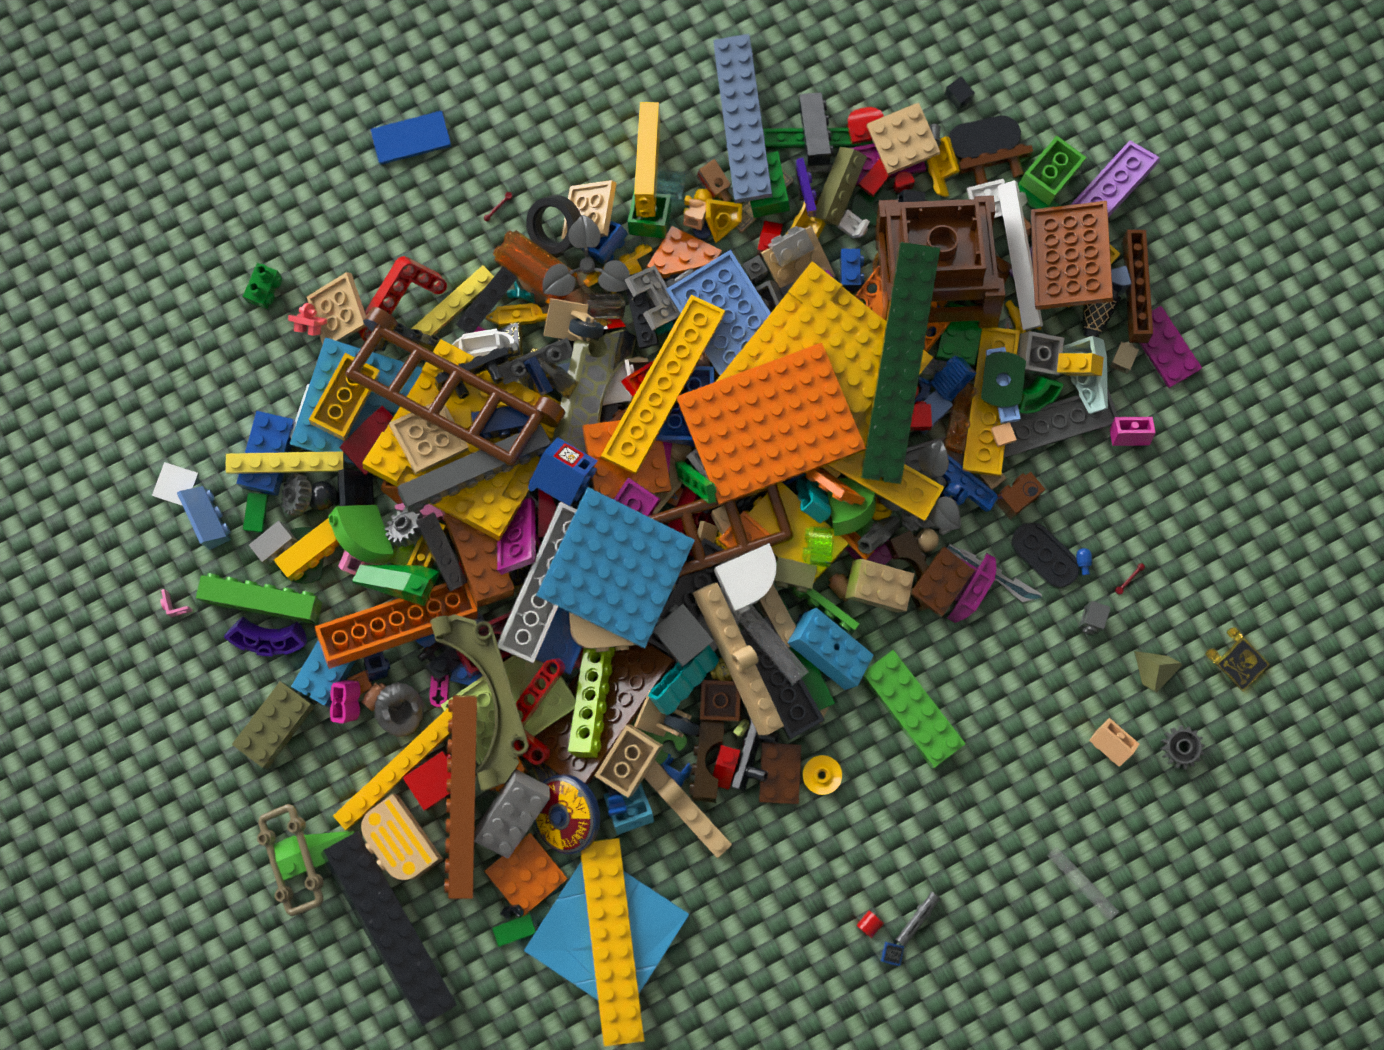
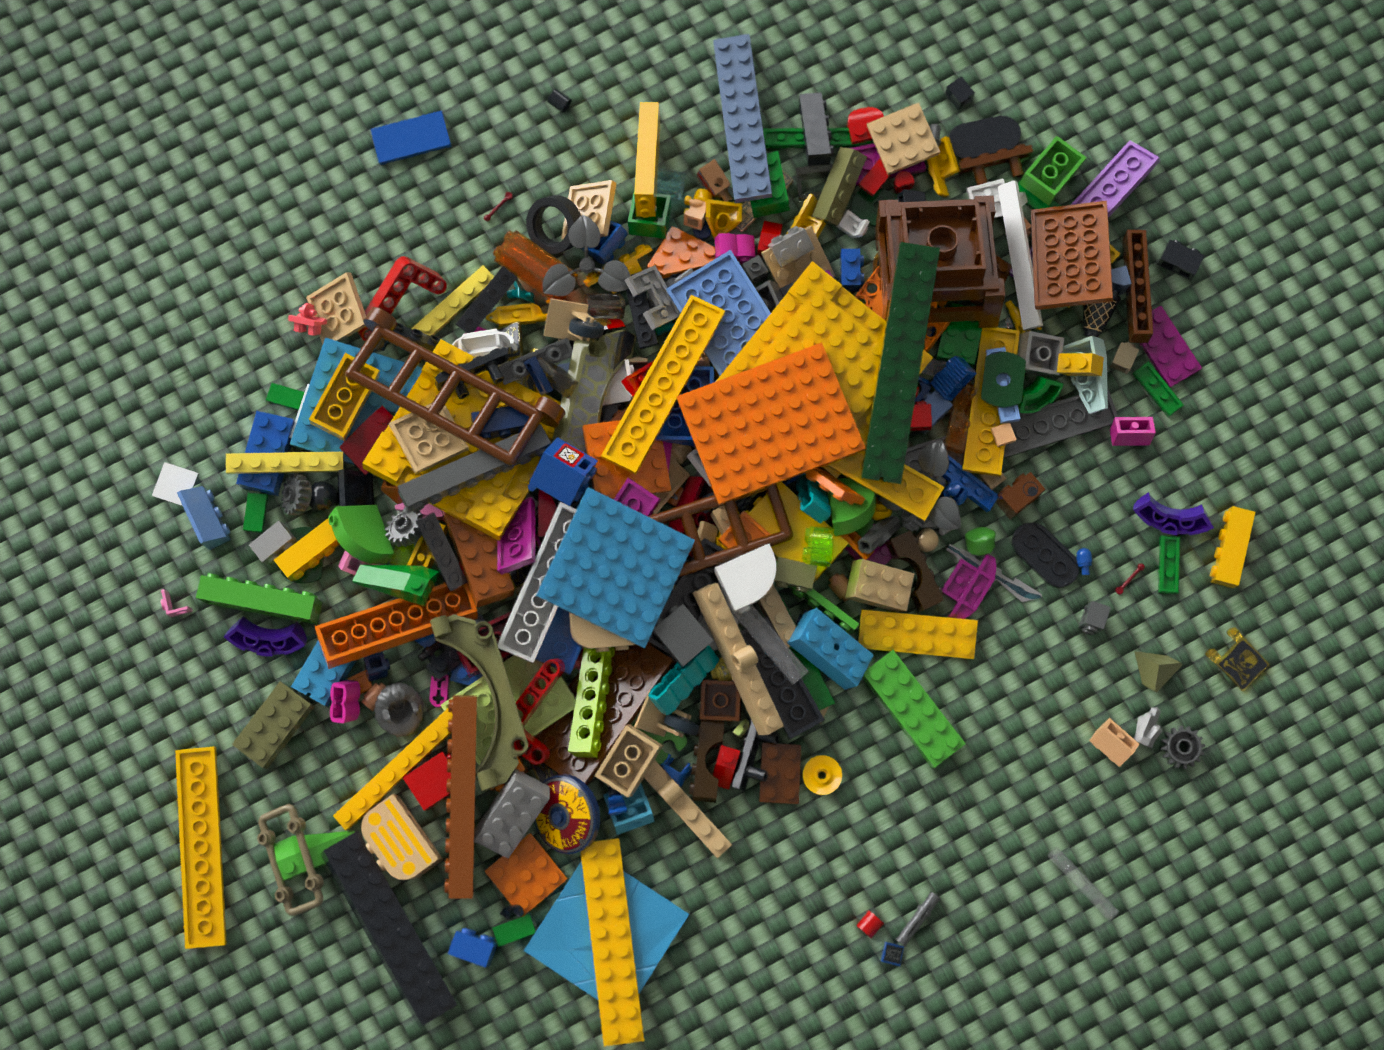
(200, 847): none -> yellow plate
(262, 286): green brick -> none
(285, 396): none -> green tile
(473, 947): none -> blue brick
(559, 100): none -> black beam
(696, 482): green plate -> none
(740, 245): none -> dark pink brick
(805, 180): dark purple plate -> none
(918, 634): none -> yellow plate
(942, 581): reddish brown plate -> none
(980, 541): none -> bright green hair
(1148, 728): none -> light grey rock
(1158, 389): none -> green tile
(1169, 564): none -> green tile
(1171, 520): none -> dark purple brick
(1180, 259): none -> black brick
(1233, 547): none -> yellow brick

